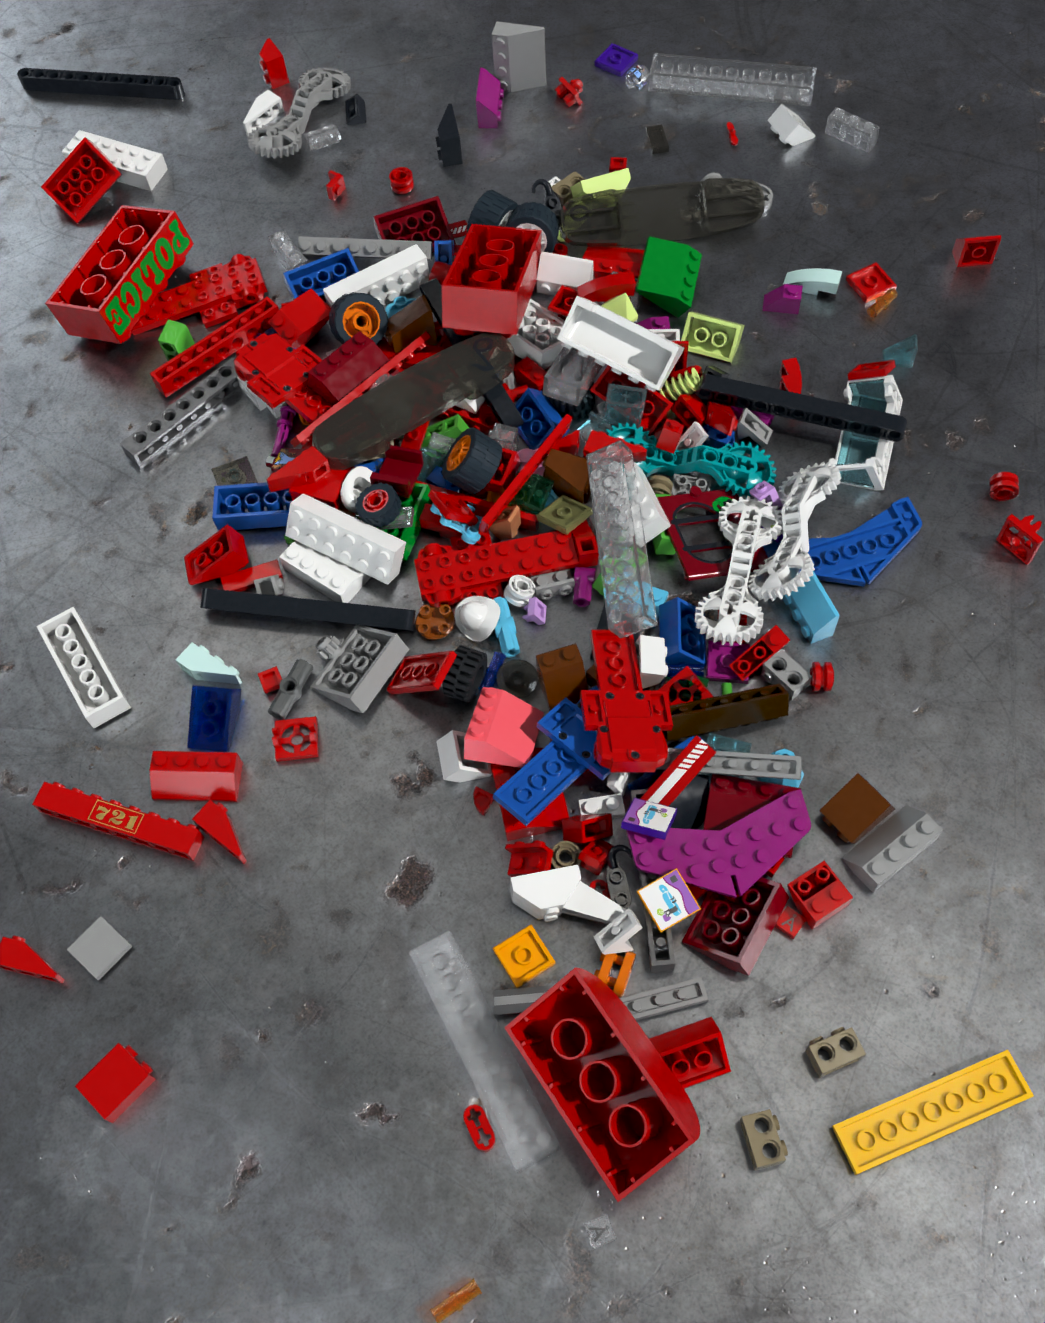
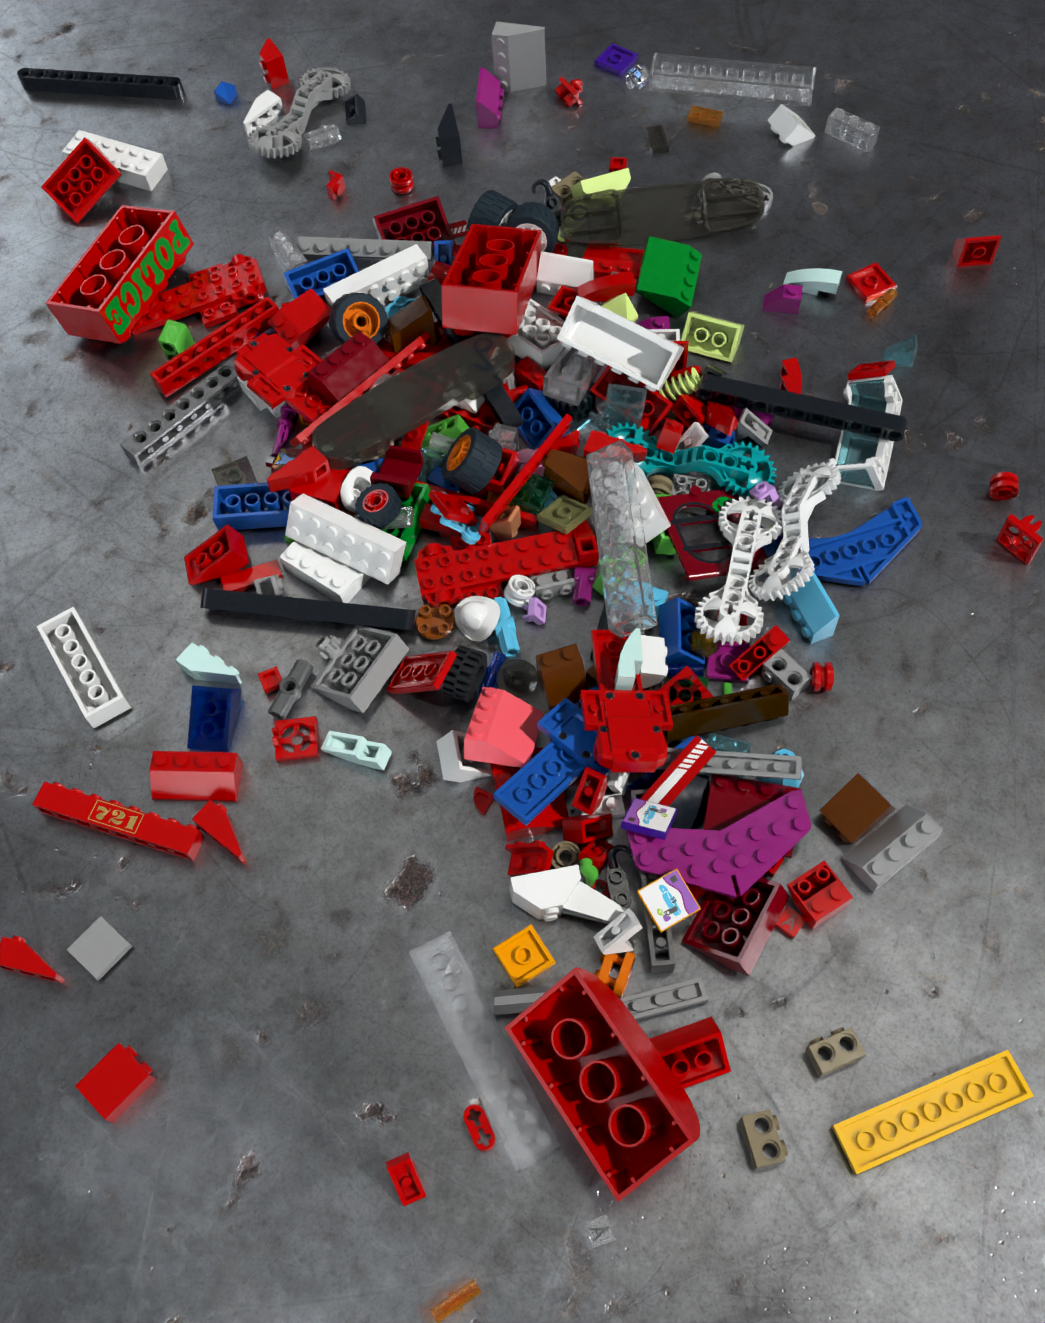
(225, 92): none -> blue slope
(357, 750): none -> light aqua slope
(406, 1178): none -> red slope
(588, 871): none -> bright green arm
(590, 791): none -> red slope
(629, 662): none -> light aqua slope
(703, 646): none -> clear yellow slope
(705, 116): none -> clear orange plate
(732, 134): red piece -> none

